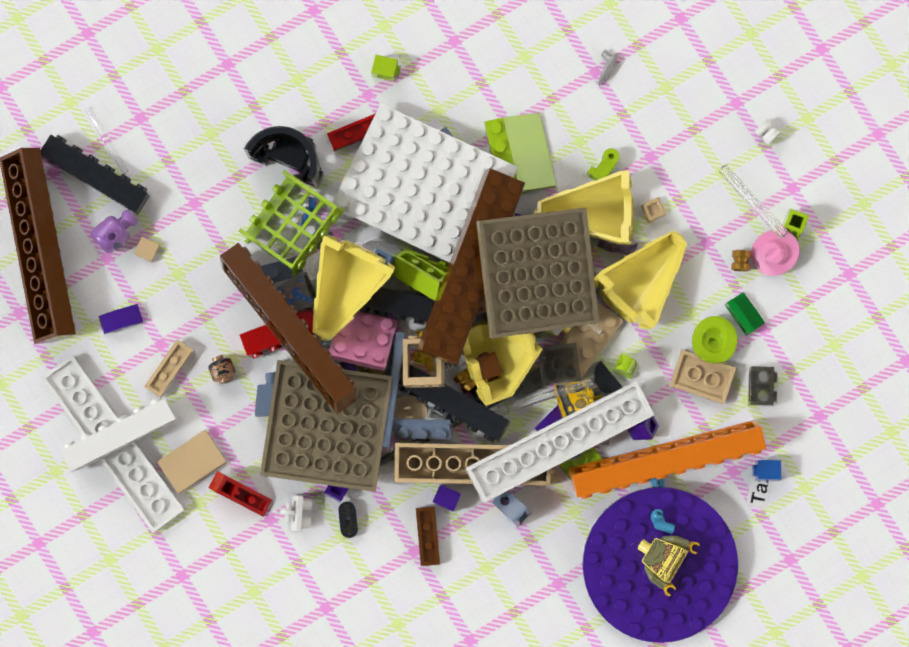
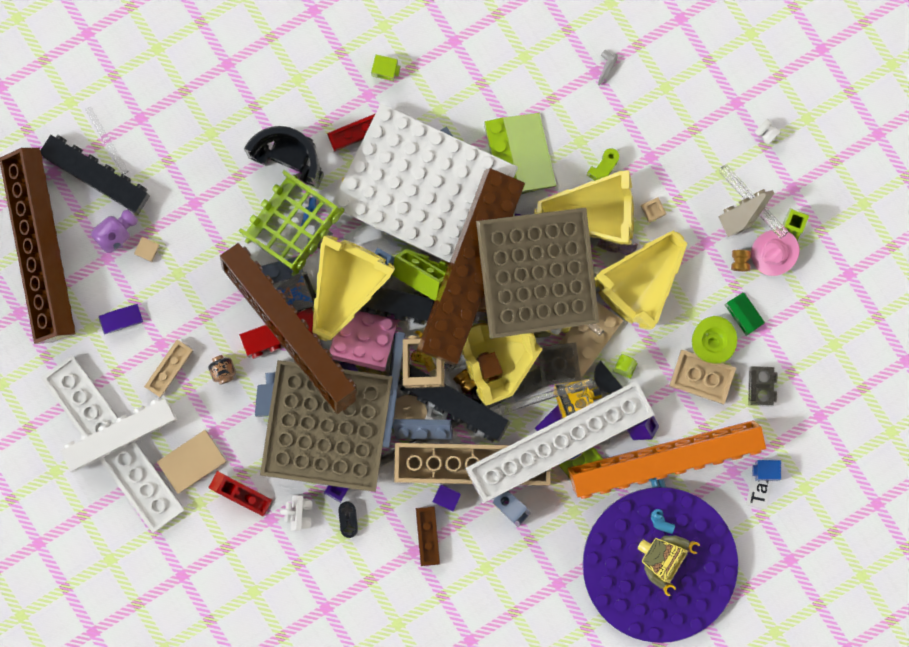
(743, 216): none -> slope

